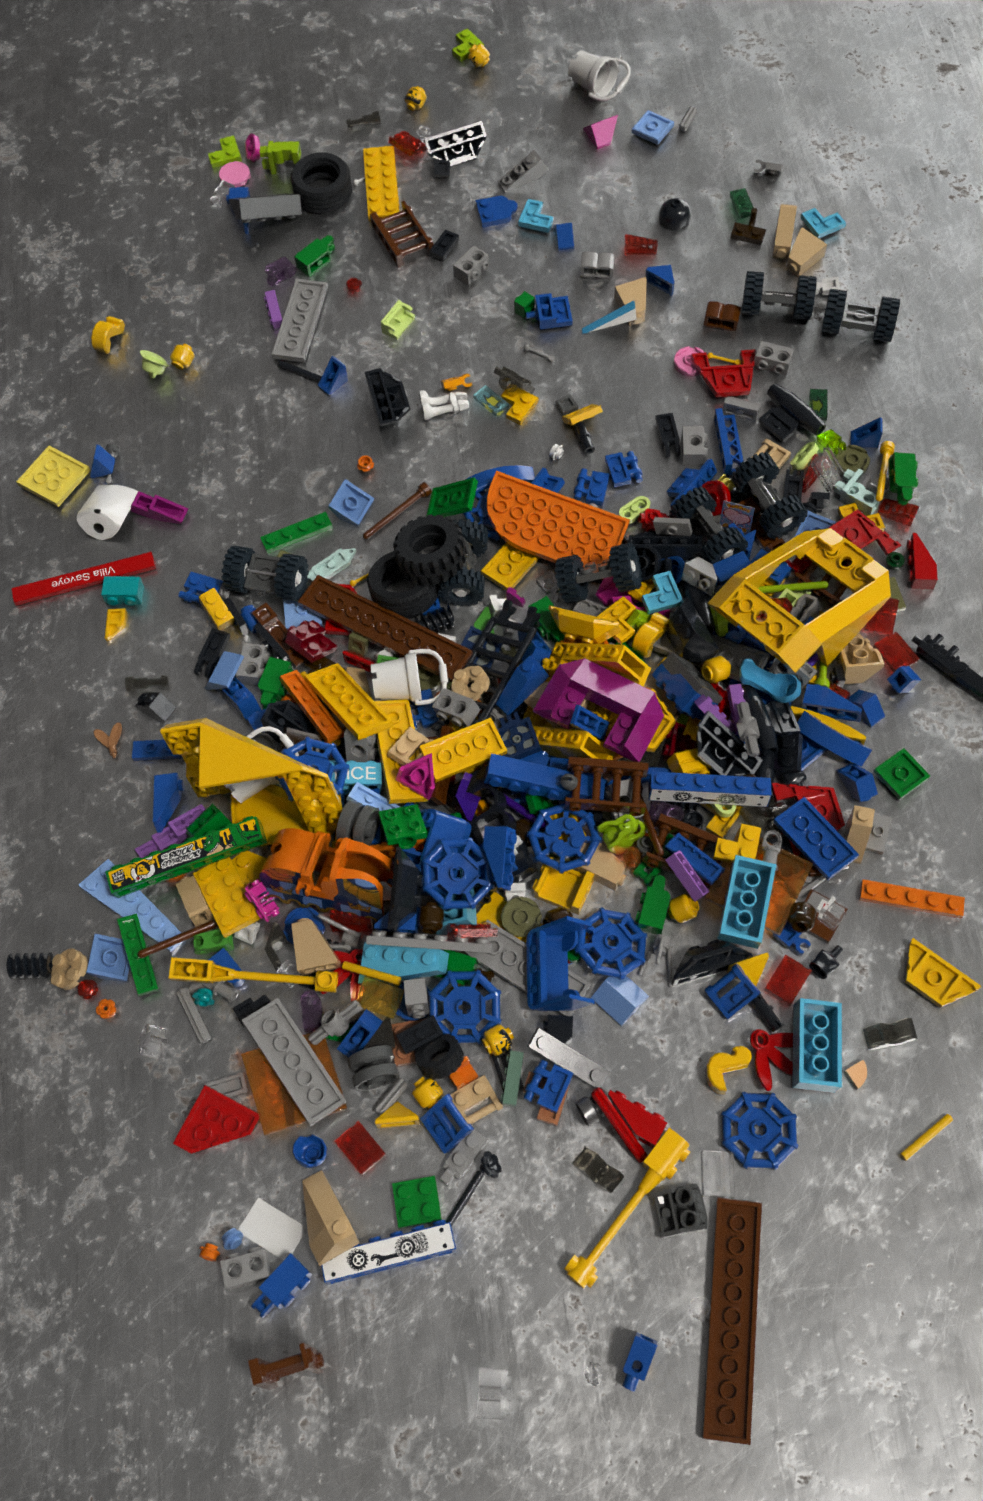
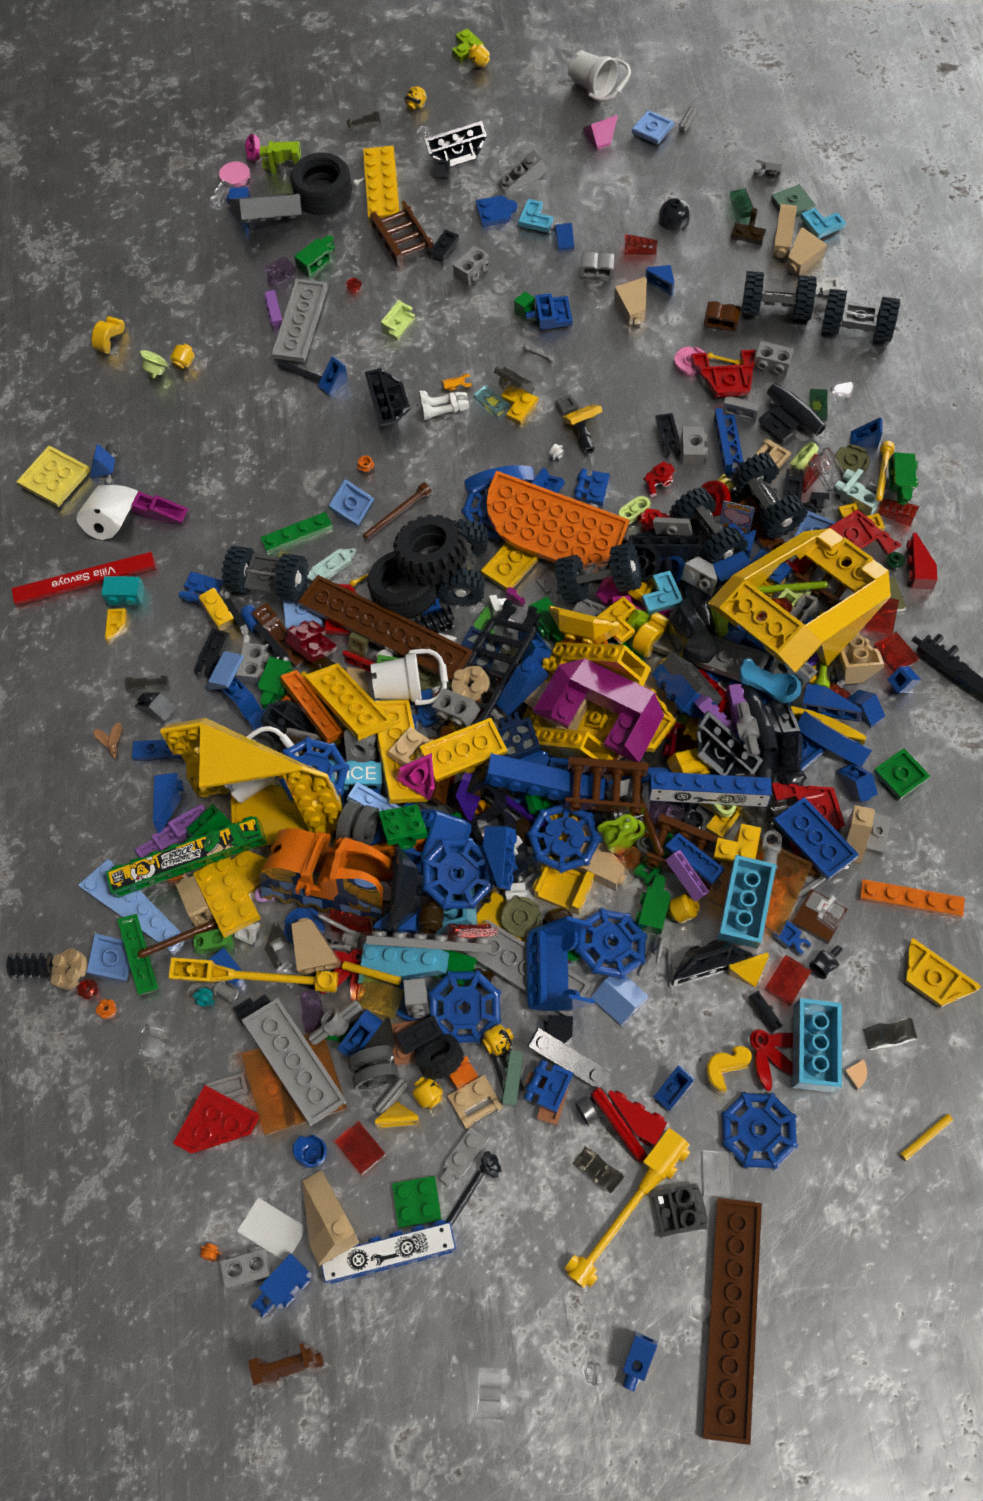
(193, 1015): light grey axle -> none
(228, 154): lime plate -> none
(232, 1239): medium blue plate -> none
(253, 893): dark pink hinge -> none
(407, 143): clear red plate -> none
(441, 1127): blue plate -> none
(453, 498): green plate -> none
(569, 785): dark grey hinge -> none
(587, 721): blue slope -> none
(618, 468): blue plate -> none
(622, 315): sticker -> none
(660, 474): none -> red piece
(674, 1088): none -> blue slope
(691, 479): blue bracket -> none
(716, 669): yellow head -> none
(737, 996): blue plate -> none
(794, 196): none -> sand green plate
(802, 916): dark brown head -> none
(832, 440): clear neon green plate -> none
(841, 389): none -> clear tile

